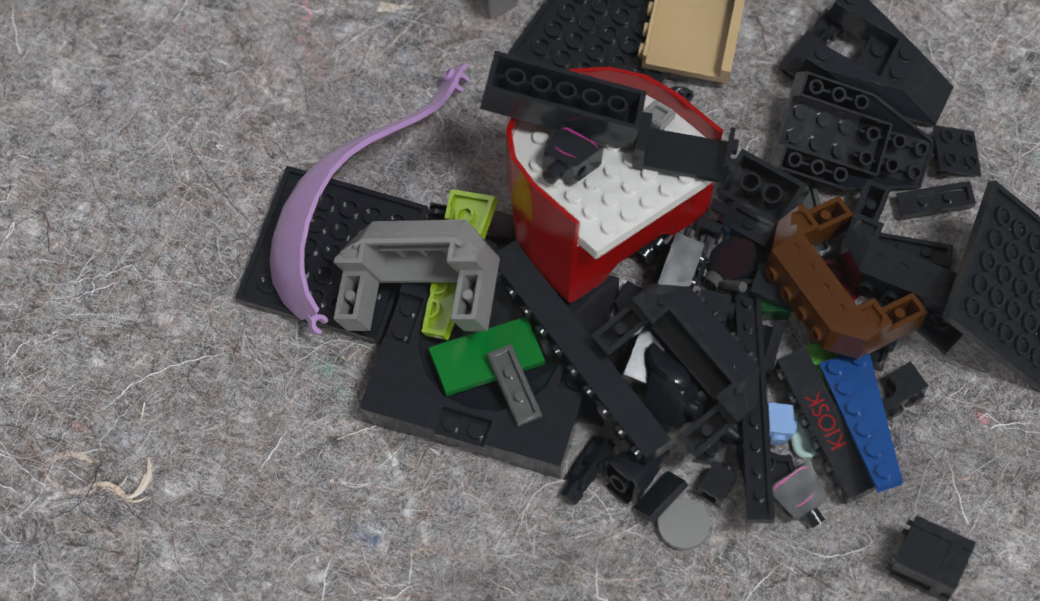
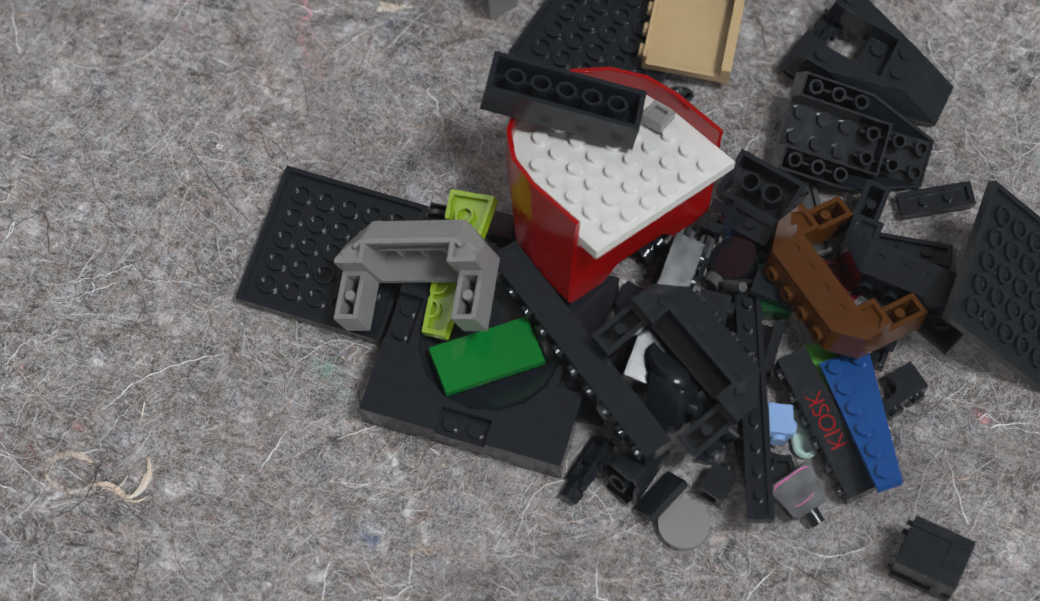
(296, 213): lavender panel -> none
(514, 385): dark grey tile -> none
(570, 156): black torso -> none
(684, 153): black panel -> none
(955, 151): black hinge -> none

